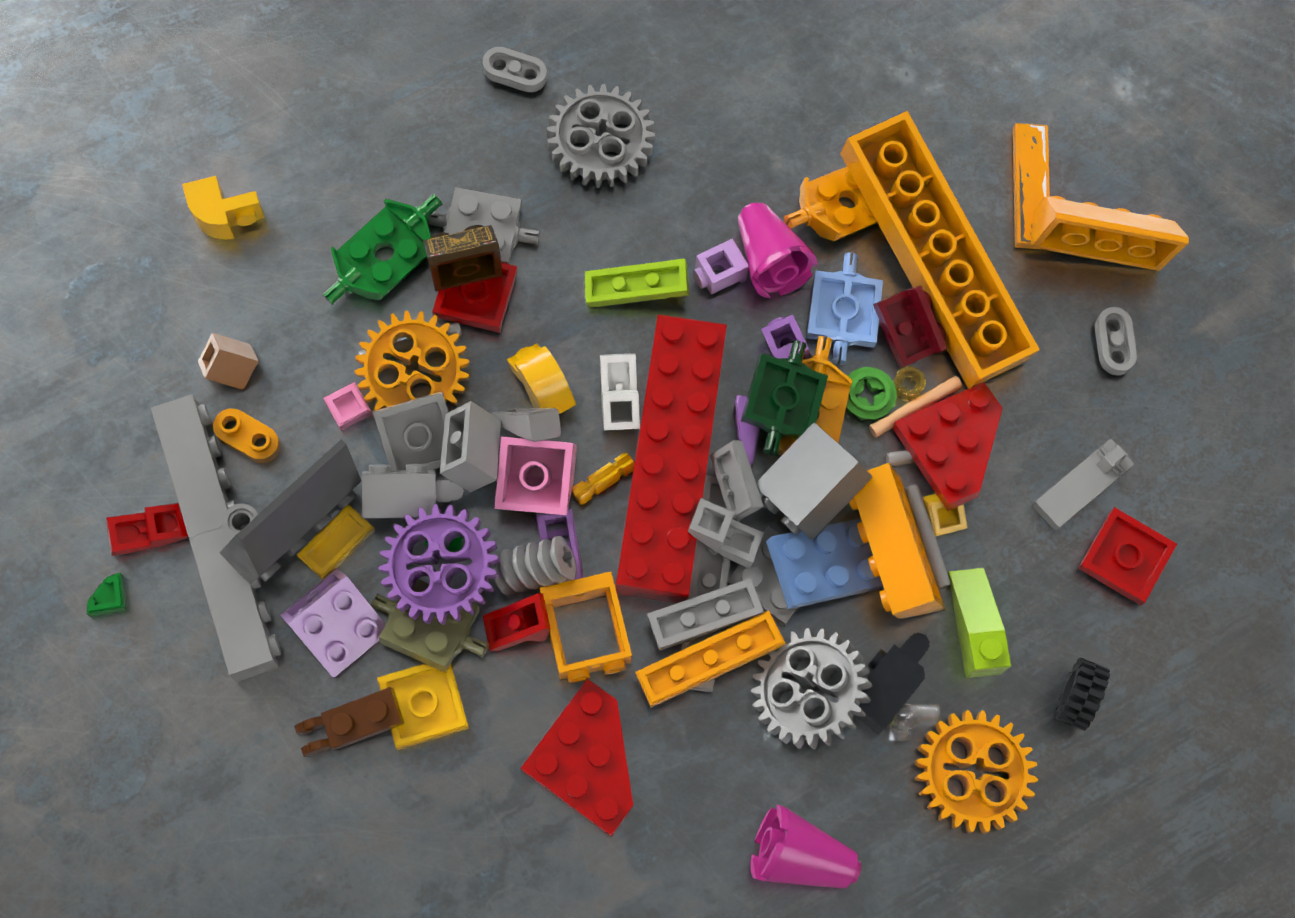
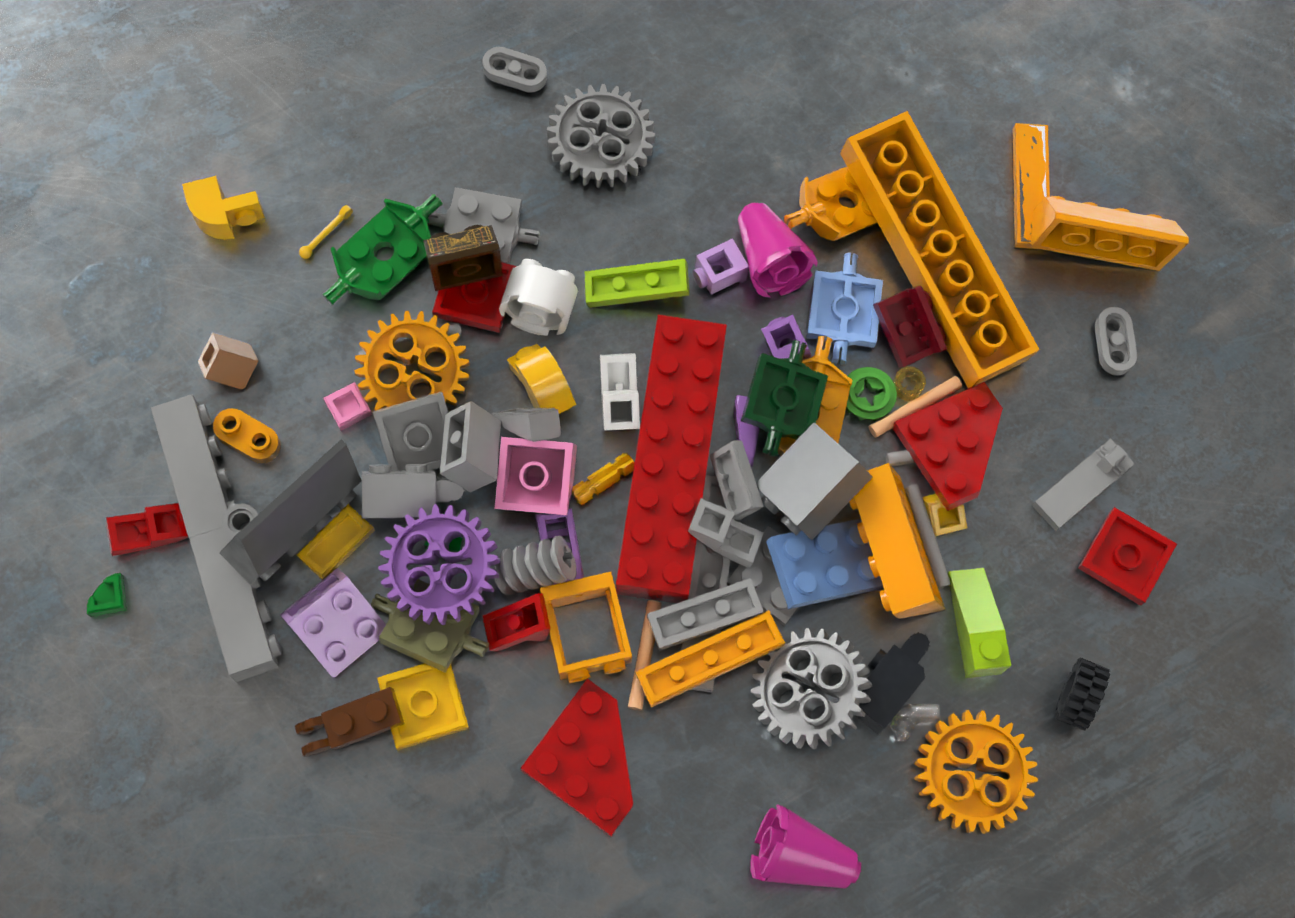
(306, 251): none -> yellow hinge
(539, 298): none -> white brick
(643, 657): none -> light nougat bar

